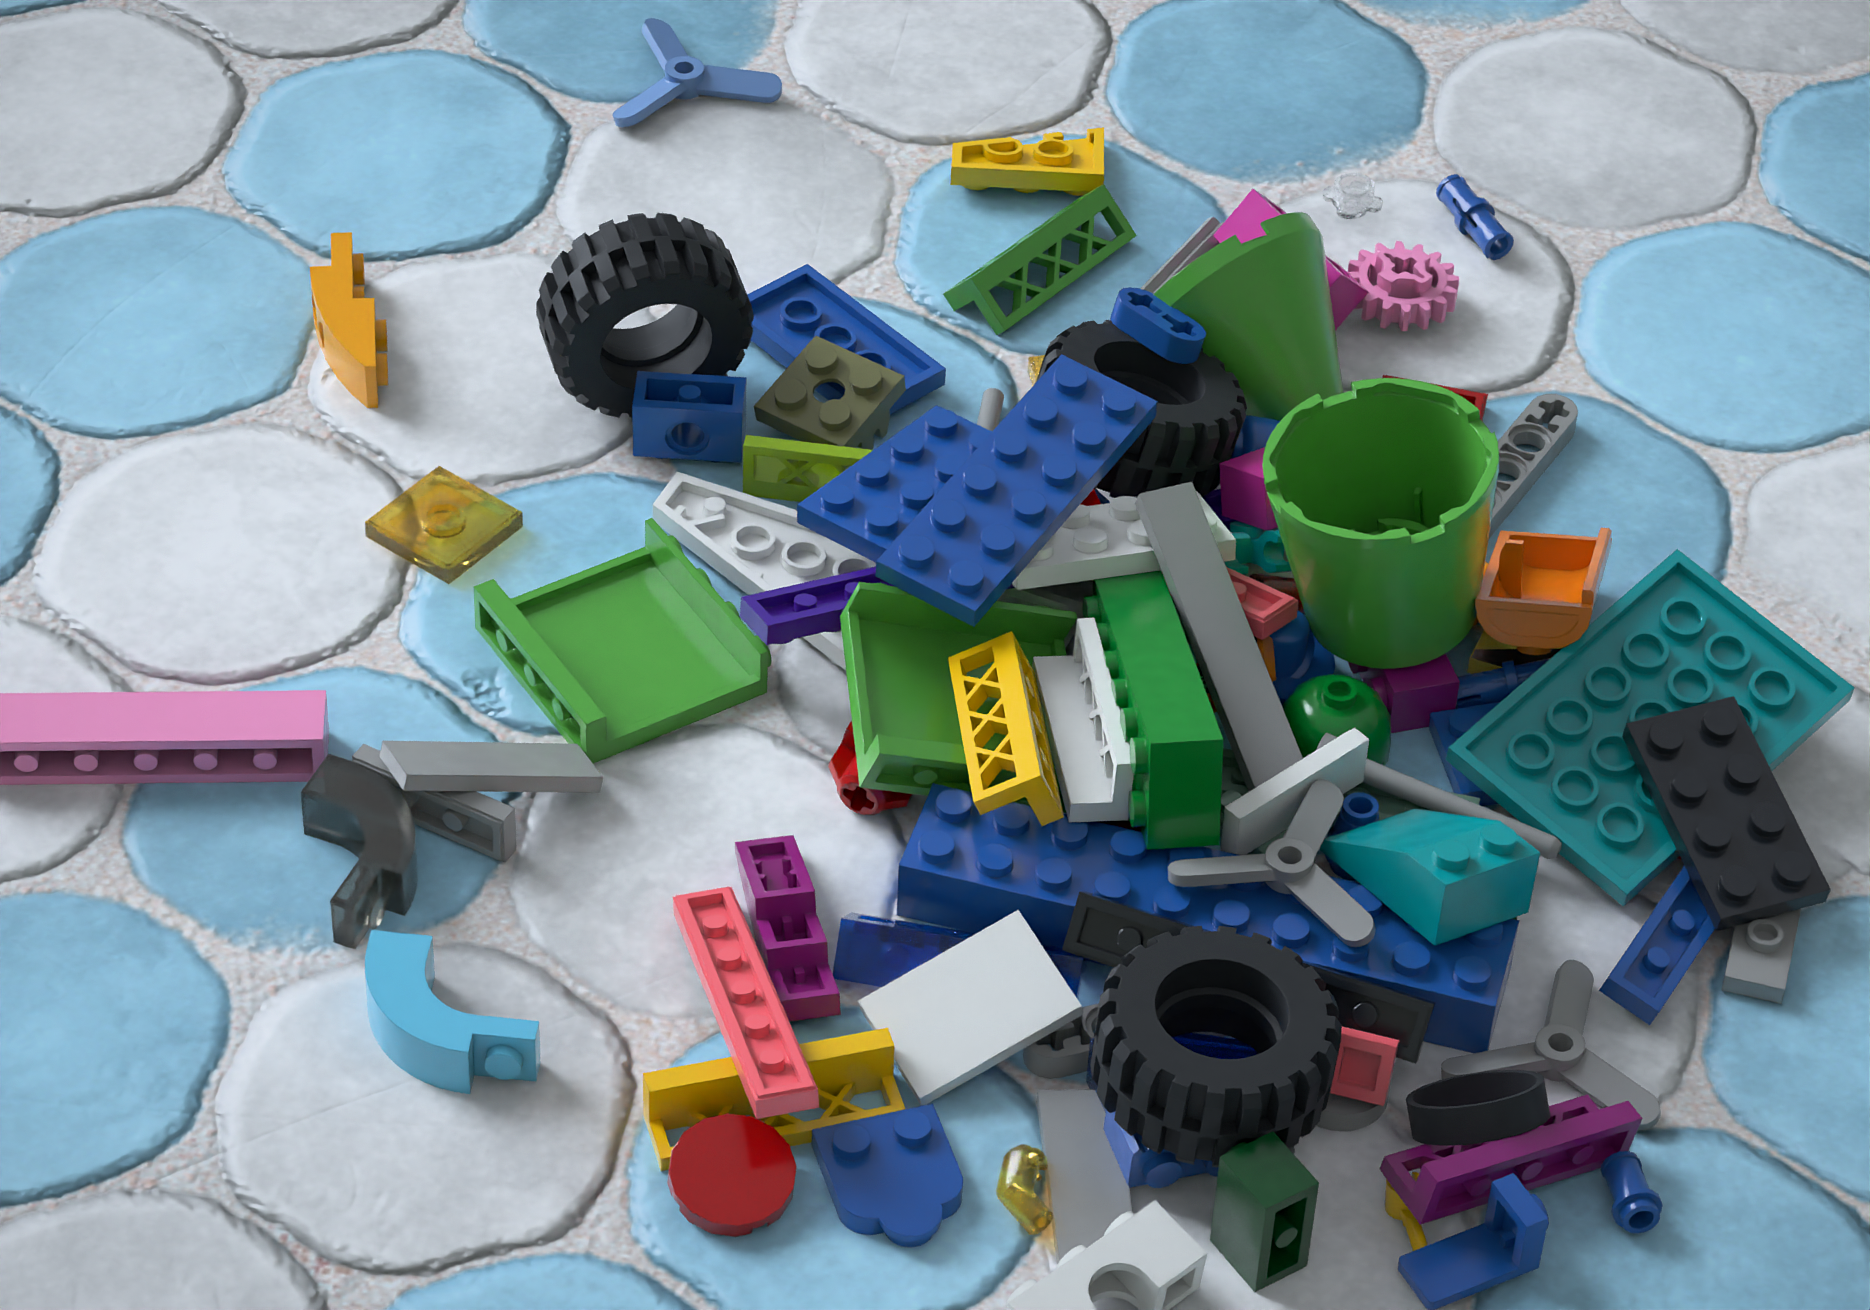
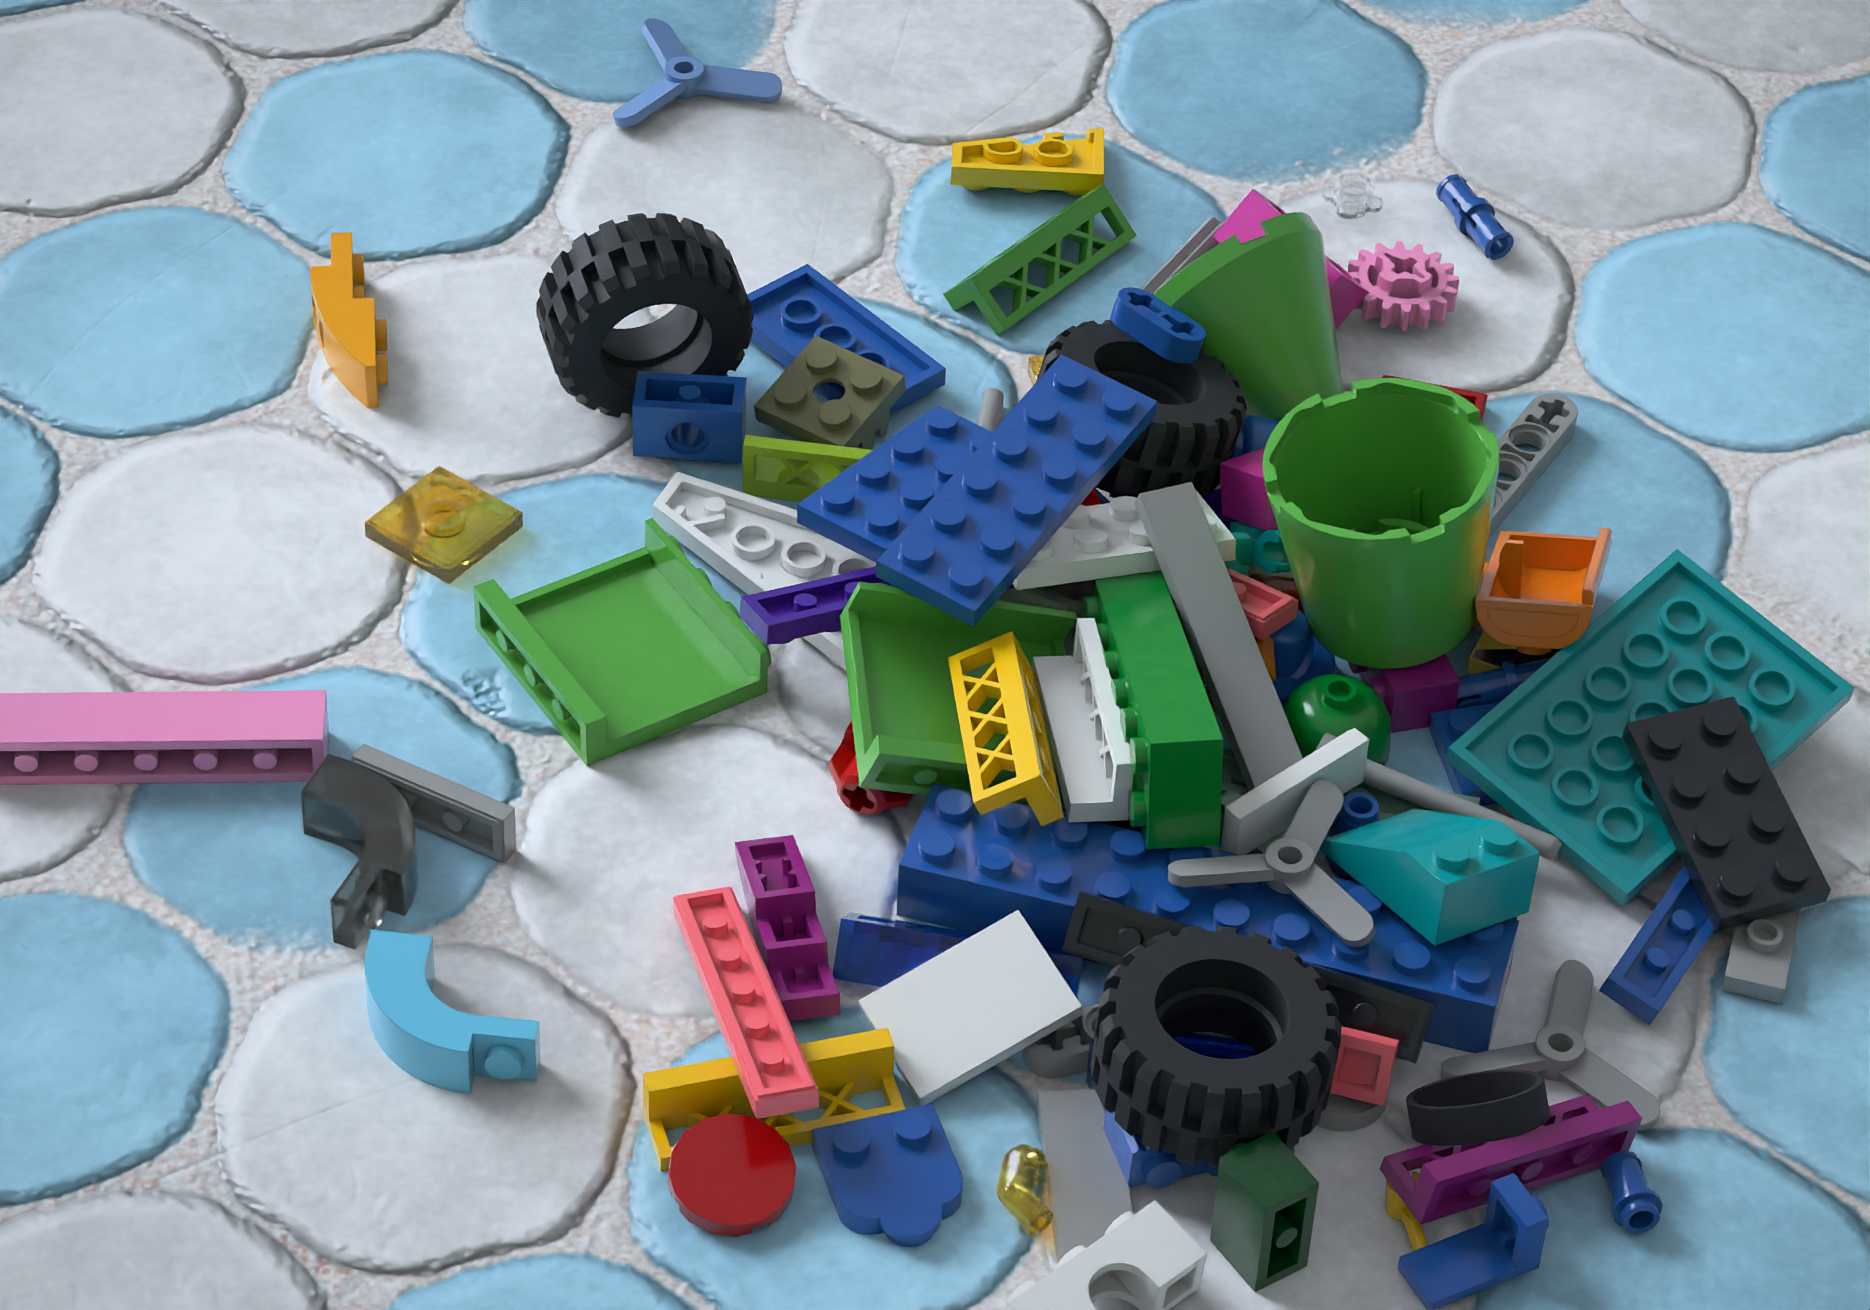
(490, 766): light grey piece -> none

